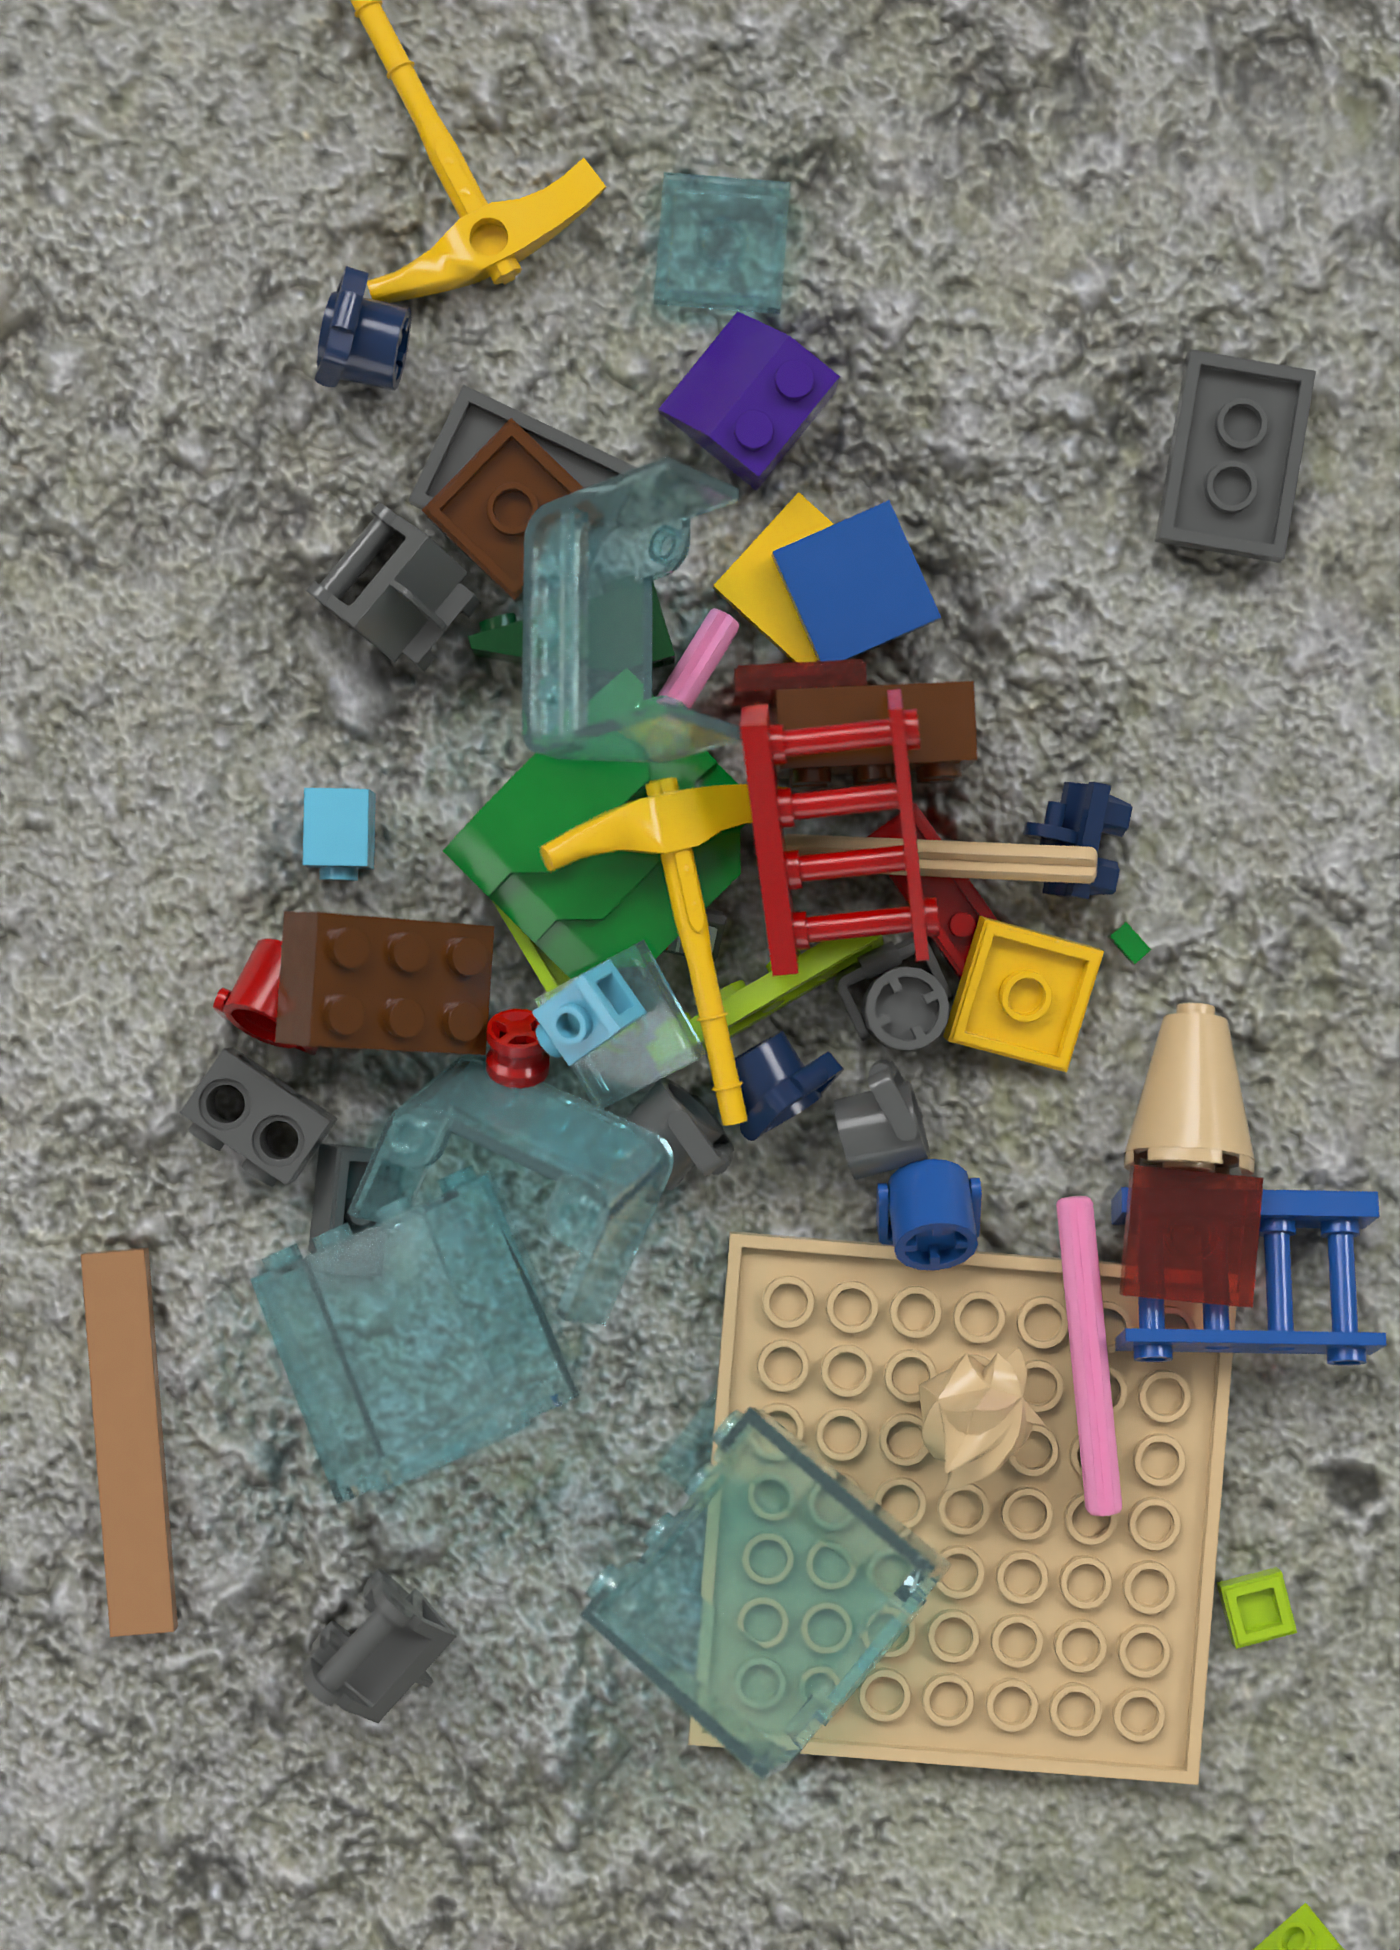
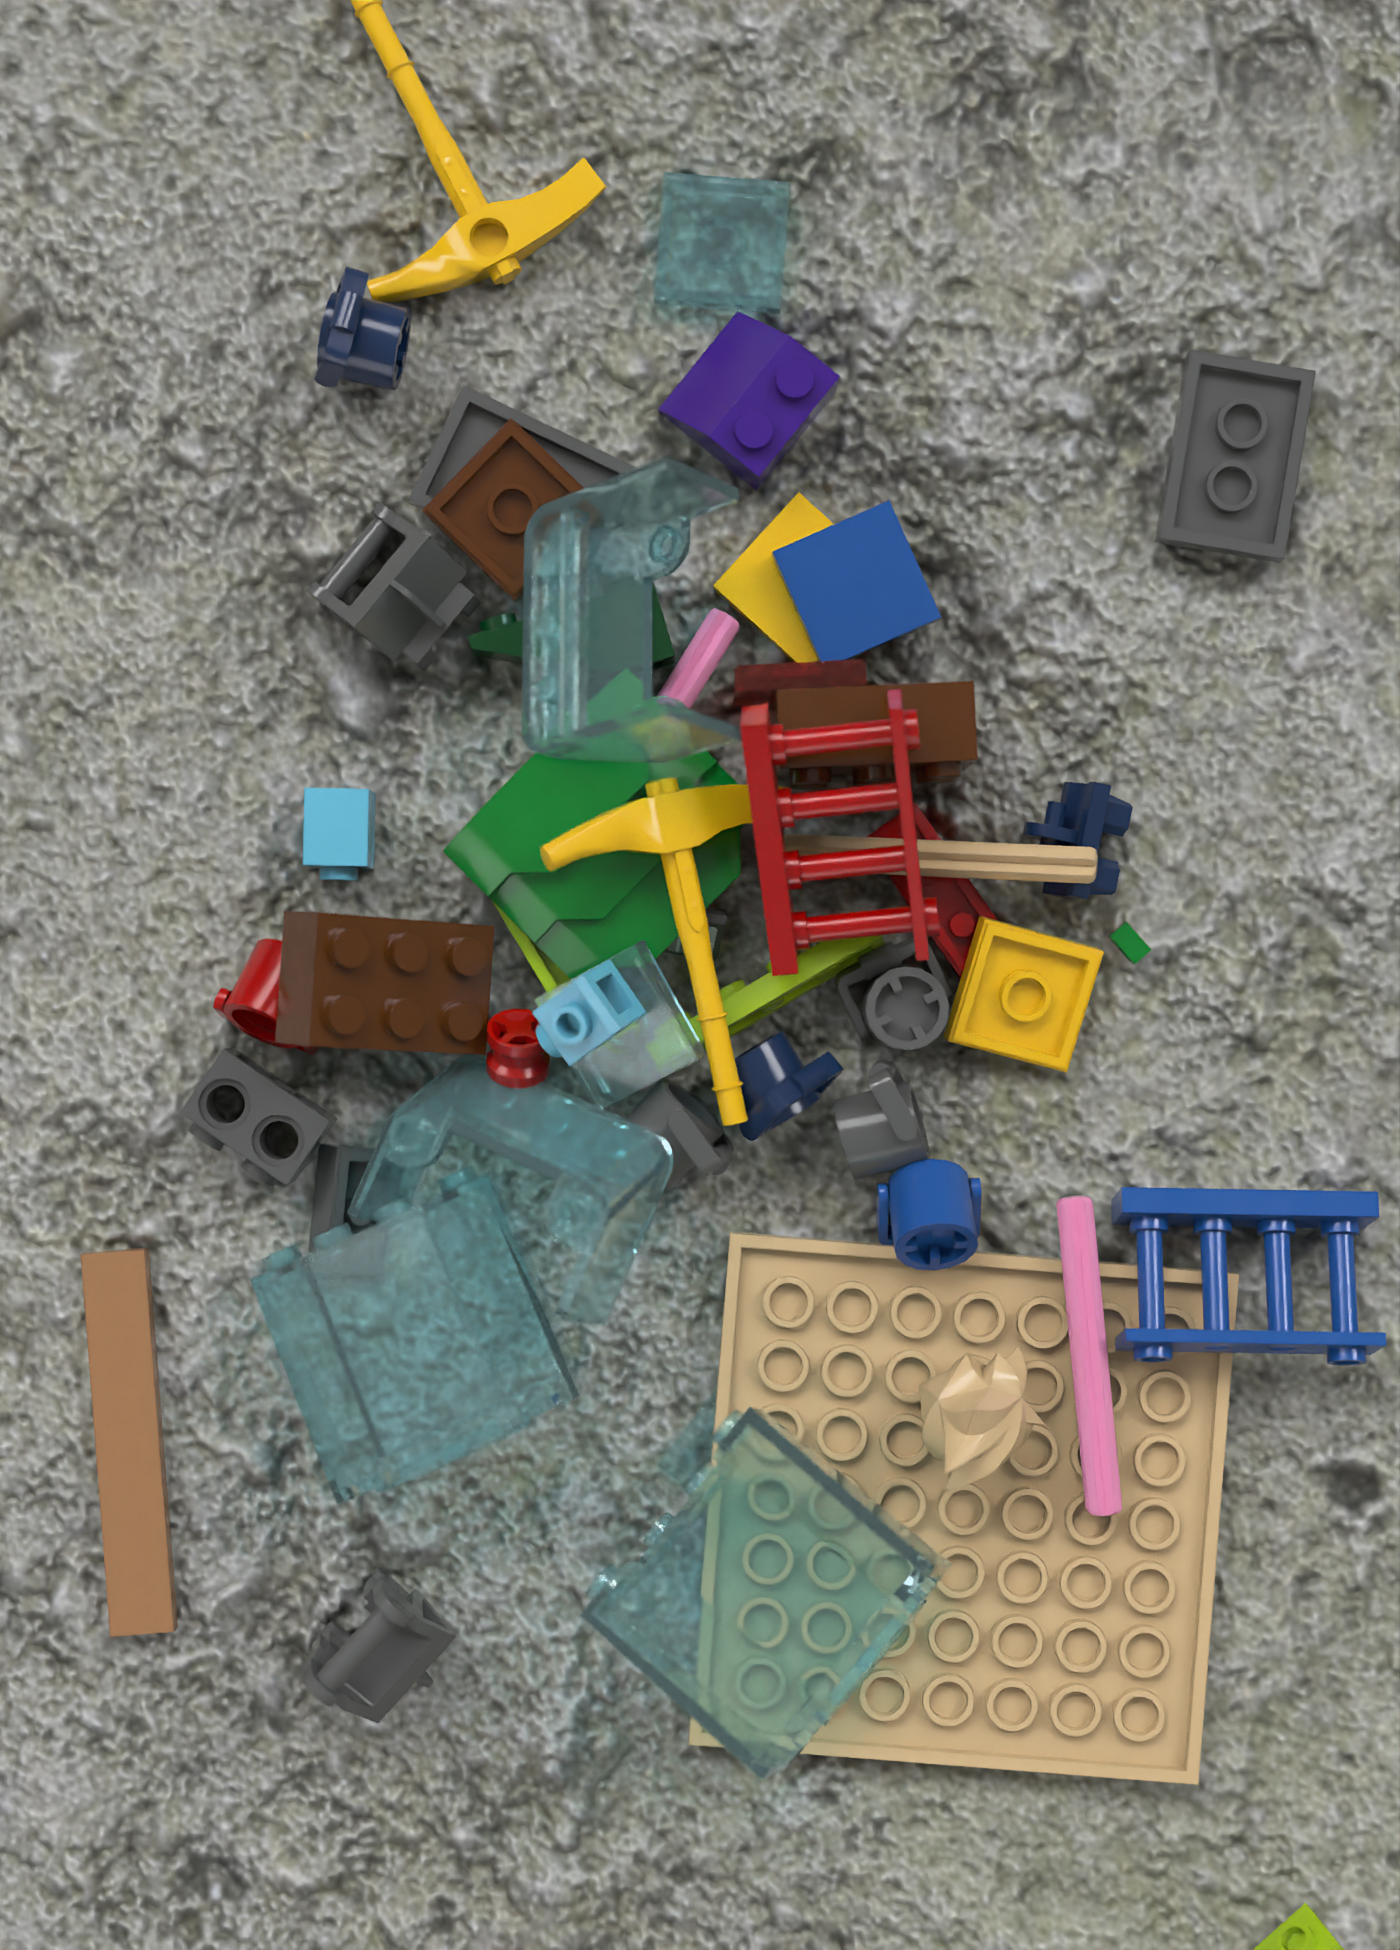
(1191, 1236): clear red tile -> none
(1192, 1099): tan cone -> none
(1256, 1607): lime tile -> none

